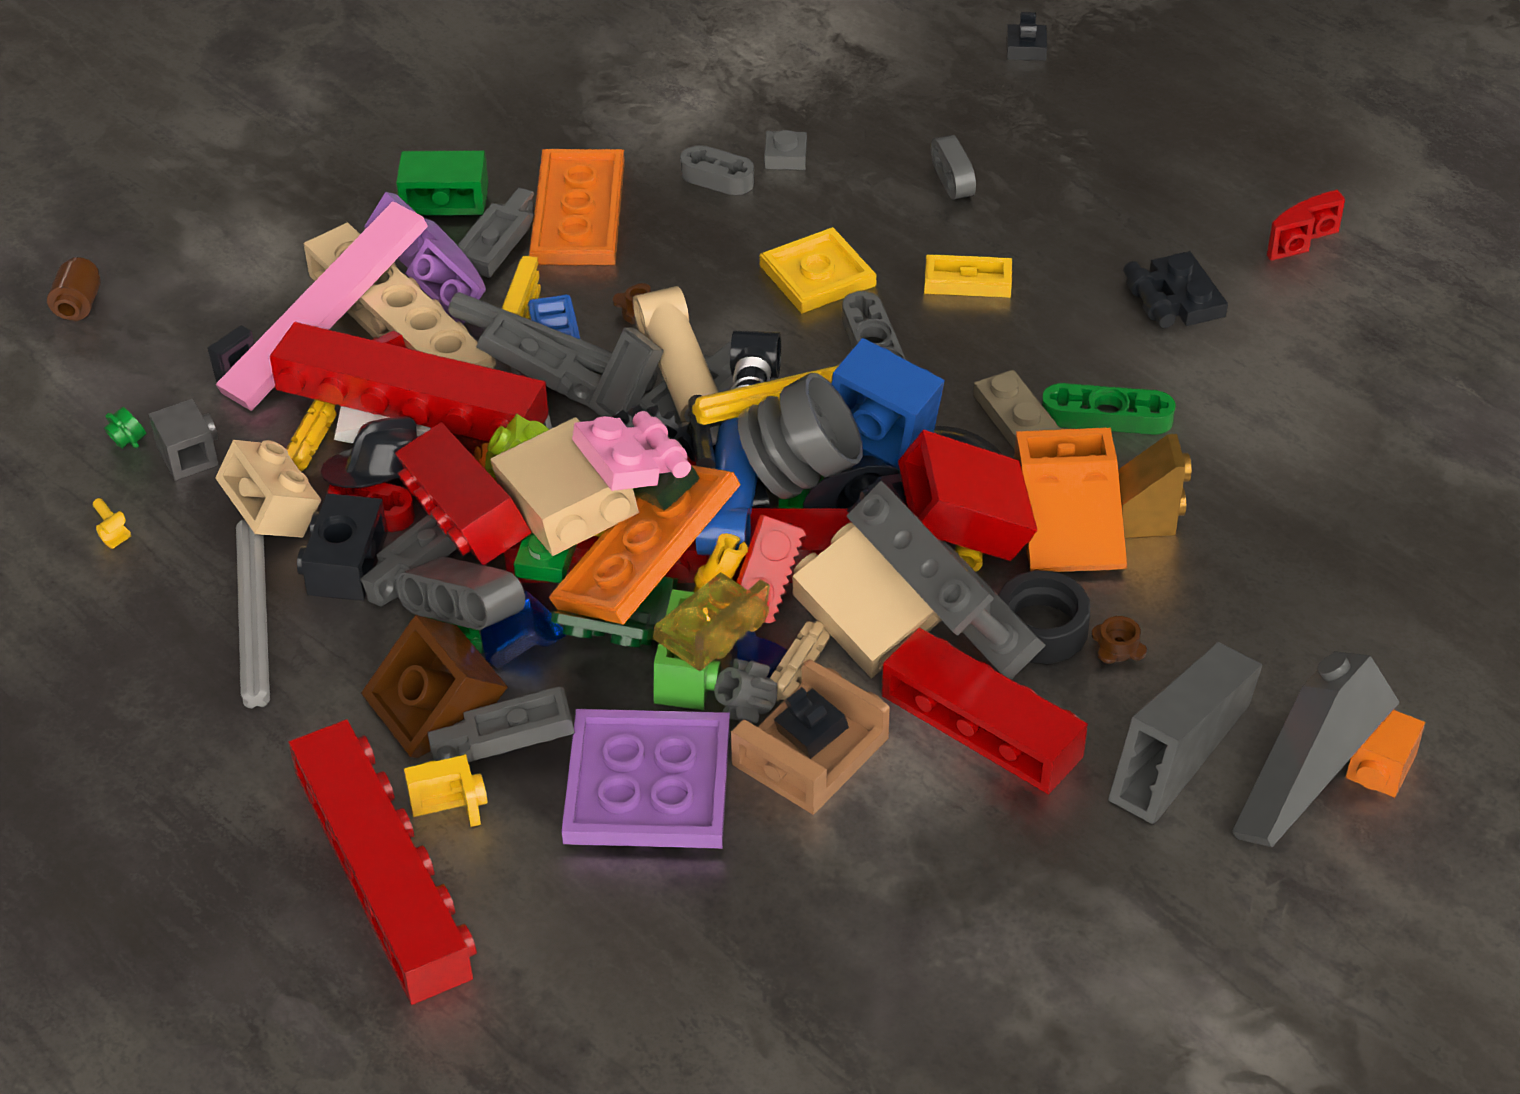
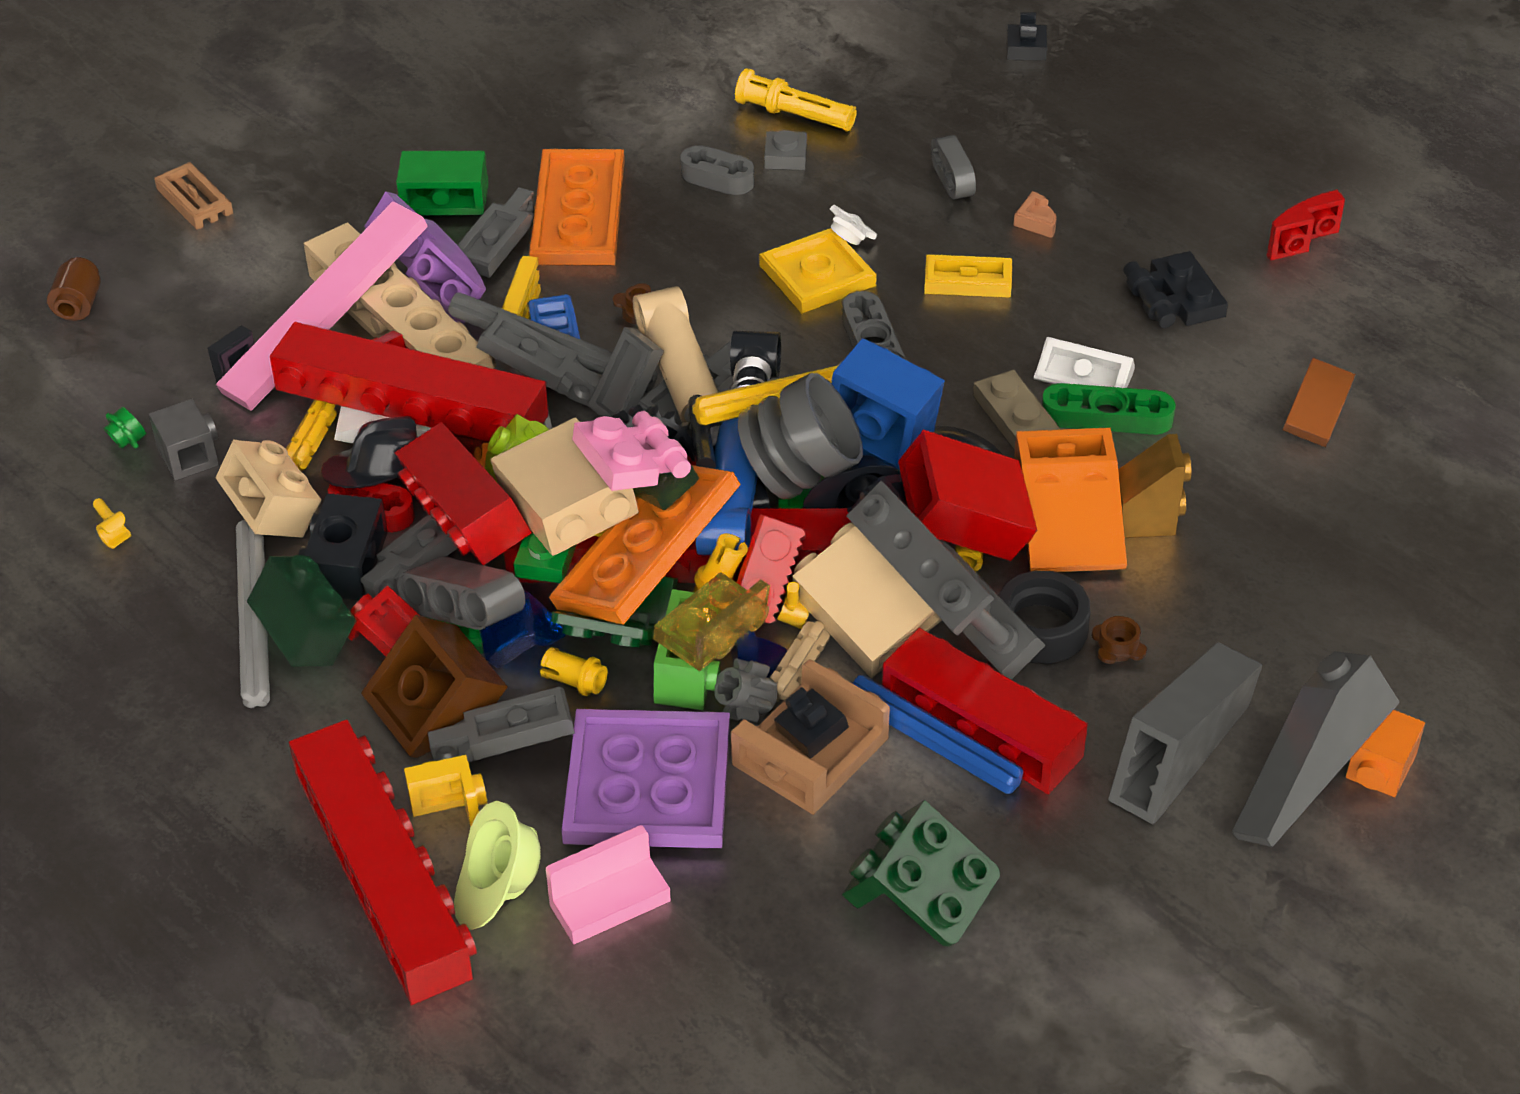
(187, 210): none -> medium nougat tile
(301, 611): none -> clear green brick
(381, 619): none -> red bracket
(497, 864): none -> yellowish green piece
(575, 671): none -> yellow pin
(605, 885): none -> bright pink panel
(779, 97): none -> yellow pin
(792, 610): none -> yellow hand
(850, 226): none -> white plate
(925, 871): none -> dark green bracket
(946, 739): none -> blue axle
(1036, 216): none -> nougat tile
(1082, 365): none -> white slope
(1319, 402): none -> dark orange slope

